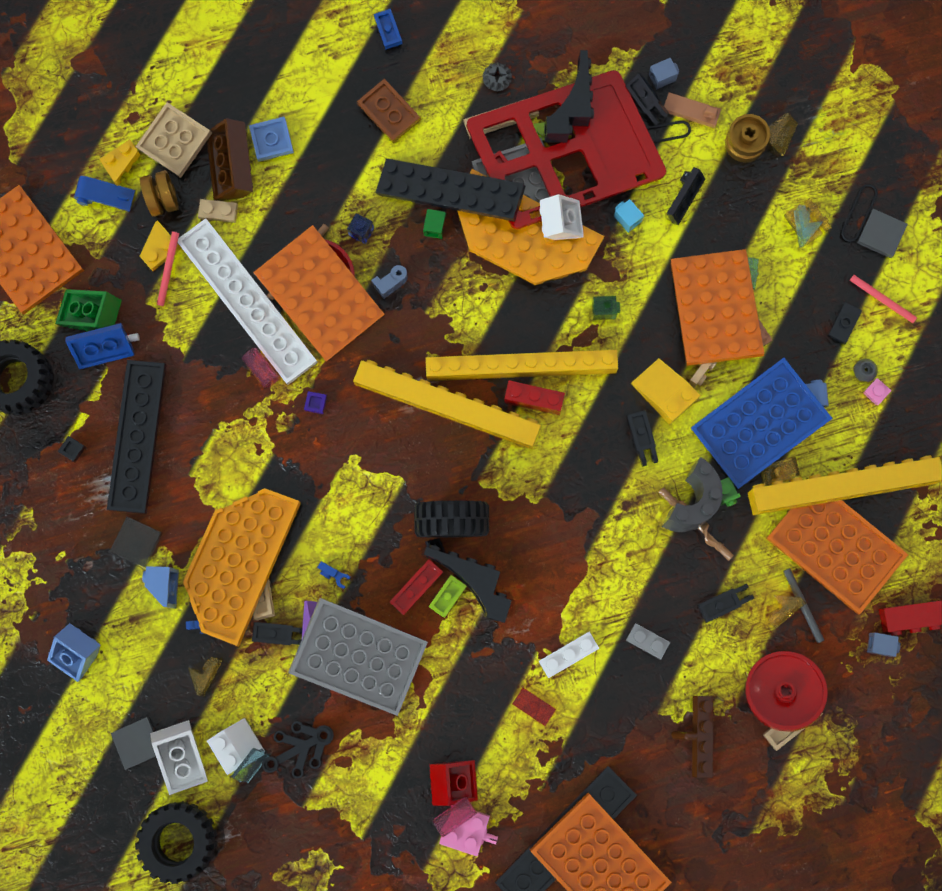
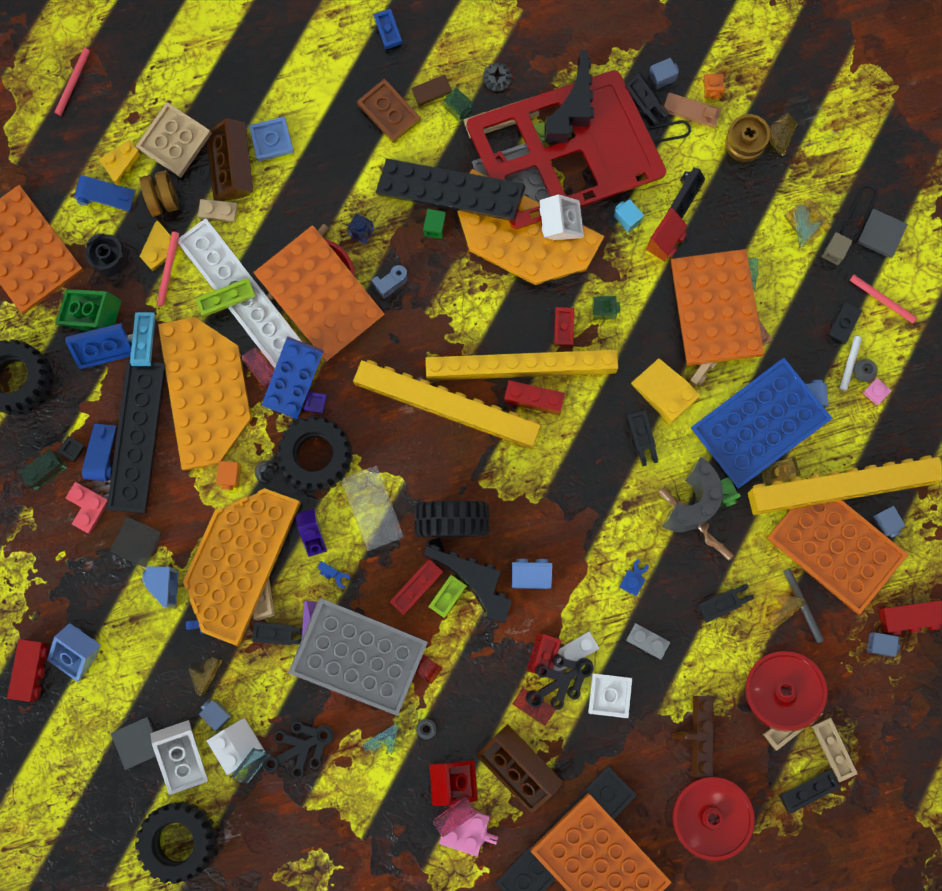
(28, 670): none -> red brick
(43, 469): none -> clear green brick
(72, 81): none -> coral bar
(91, 506): none -> coral plate
(96, 256): none -> black brick
(96, 461): none -> blue door
(142, 339): none -> medium azure plate
(204, 391): none -> light orange plate
(215, 714): none -> sand blue brick
(225, 297): none -> lime plate
(228, 475): none -> orange brick
(265, 470): none -> dark grey plate
(292, 377): none -> blue plate
(297, 436): none -> black tyre
(311, 532): none -> dark purple slope
(372, 508): none -> clear plate
(388, 736): none -> clear light blue slope
(421, 733): none -> dark grey plate
(428, 669): none -> clear red slope
(431, 90): none -> reddish brown tile
(458, 104): none -> clear green brick
(519, 769): none -> reddish brown slope
(531, 575): none -> medium blue slope
(543, 652): none -> red panel
(562, 681): none -> black plant
(564, 326): none -> red plate
(610, 695): none -> white plate
(633, 581): none -> blue plate
(667, 235): none -> red slope
(713, 86): none -> orange bracket
(713, 818): none -> red dish
(809, 791): none -> black hinge
(834, 749): none -> tan plate
(837, 248): none -> dark tan panel
(850, 363): none -> white bar
(889, 522): none -> sand blue brick

